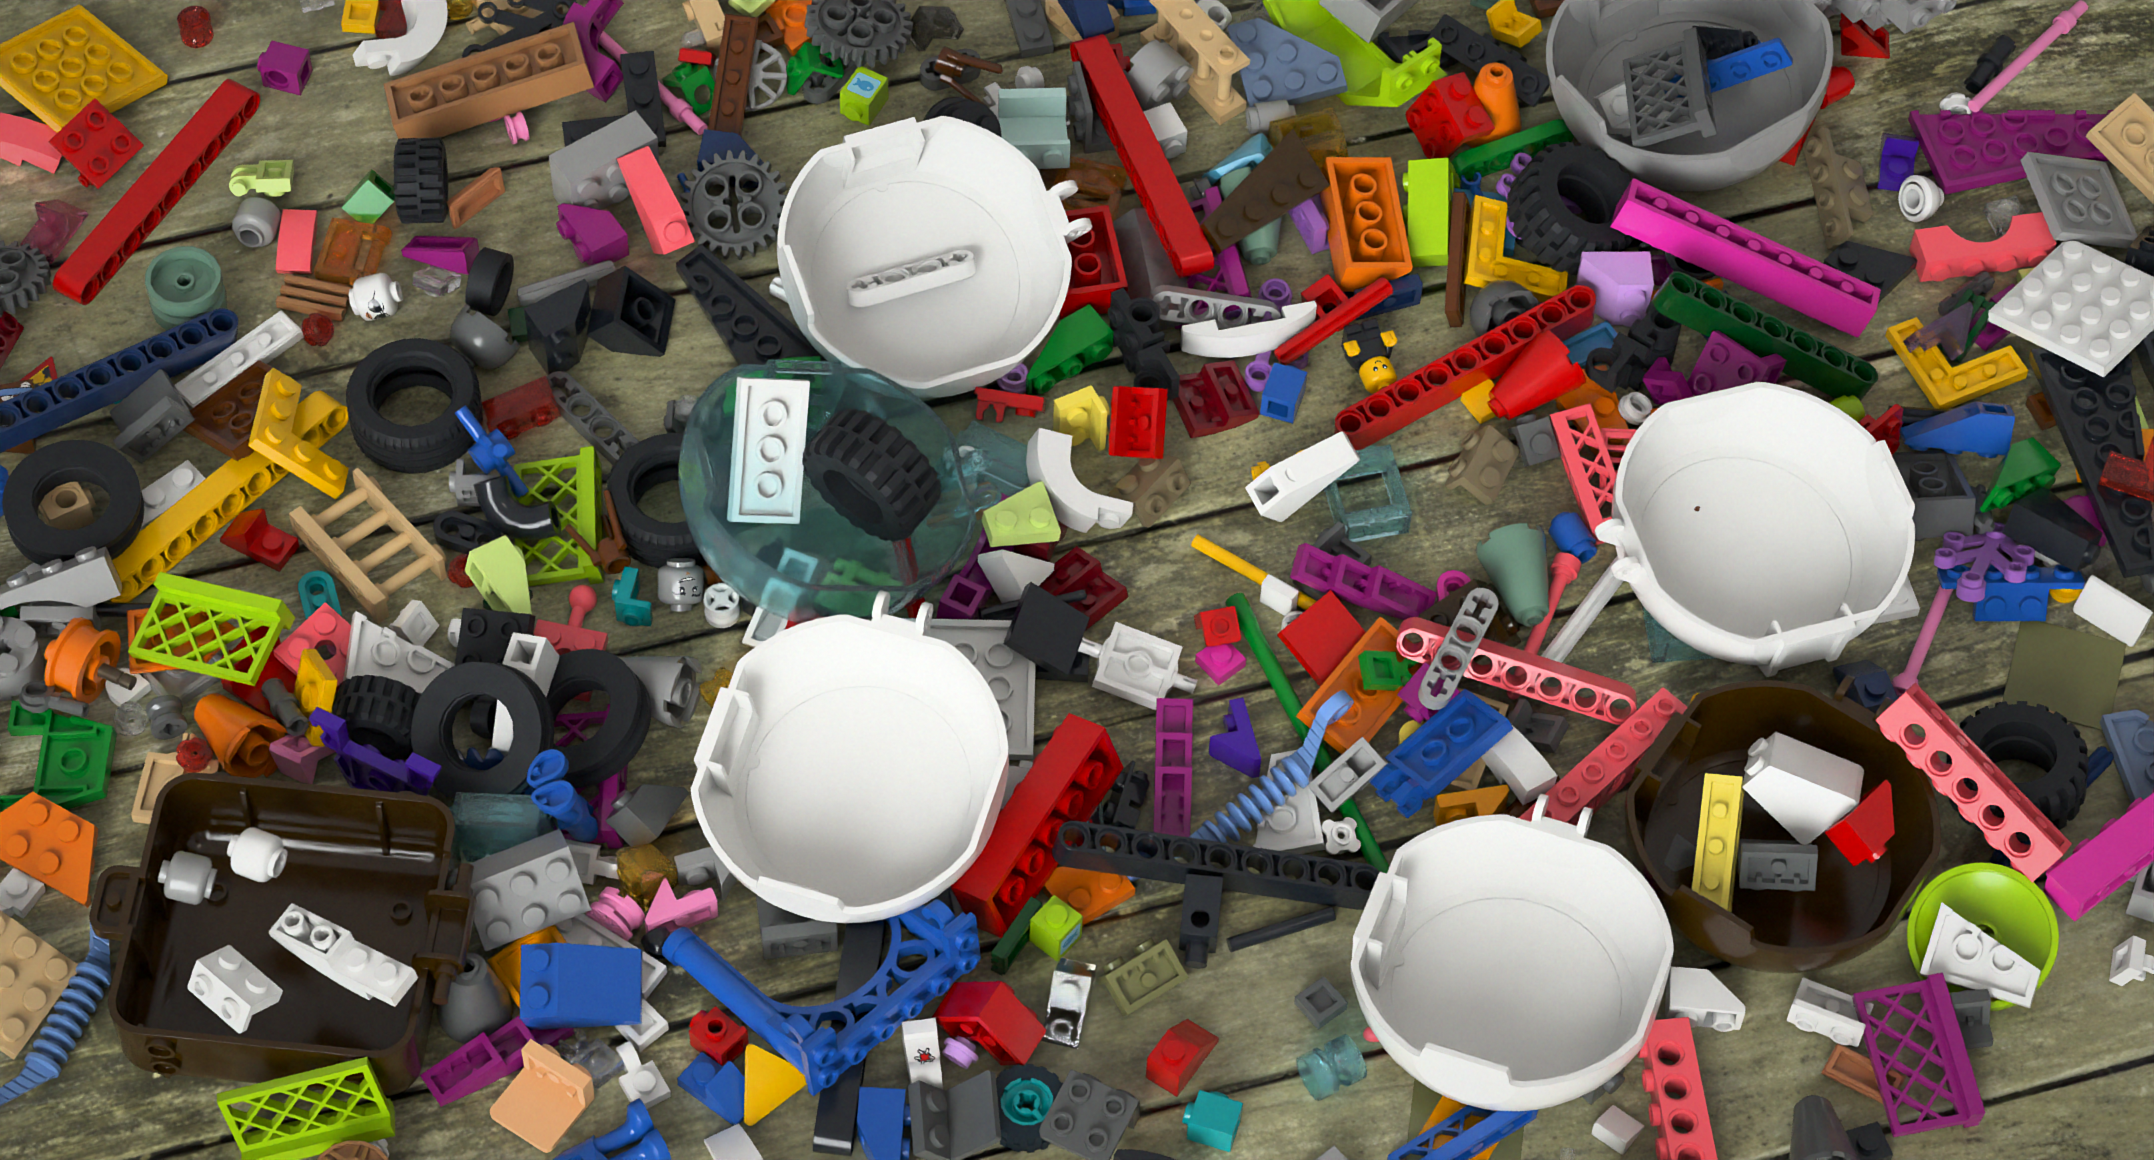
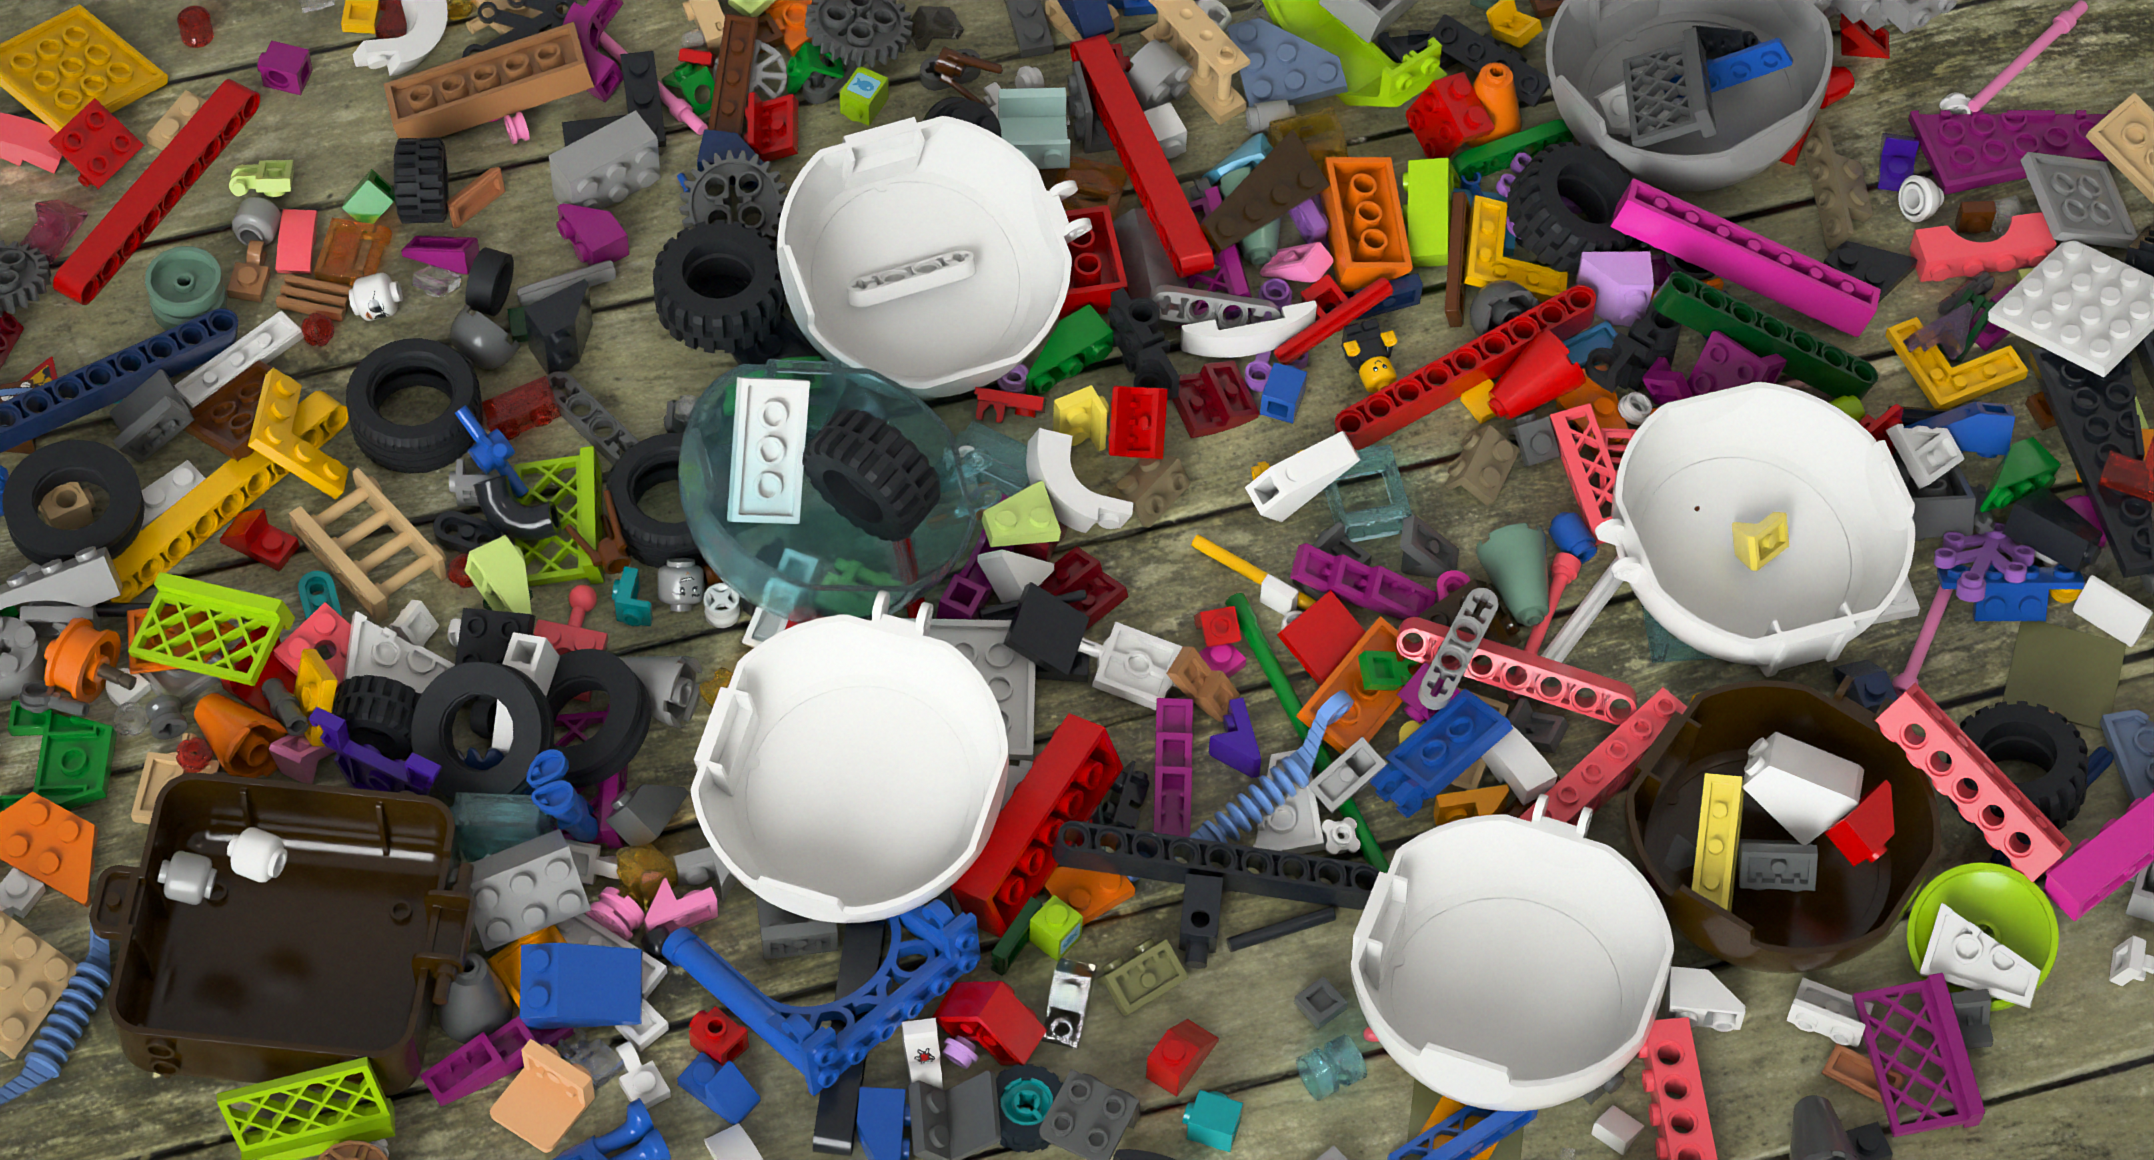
(174, 120): none -> tan plate
(232, 987): white bracket -> none
(250, 278): none -> medium nougat plate
(341, 957): white slope -> none
(630, 314): black slope -> none
(655, 202): coral slope -> none
(724, 321): none -> black tyre
(767, 1083): yellow piece -> none
(772, 126): none -> red bracket
(1198, 682): none -> medium nougat slope
(1299, 263): none -> bright pink slope
(1425, 550): none -> dark grey slope
(1760, 542): none -> light yellow slope
(1925, 451): none -> white wing
(1975, 216): none -> reddish brown plate
(1990, 64): black pin -> none

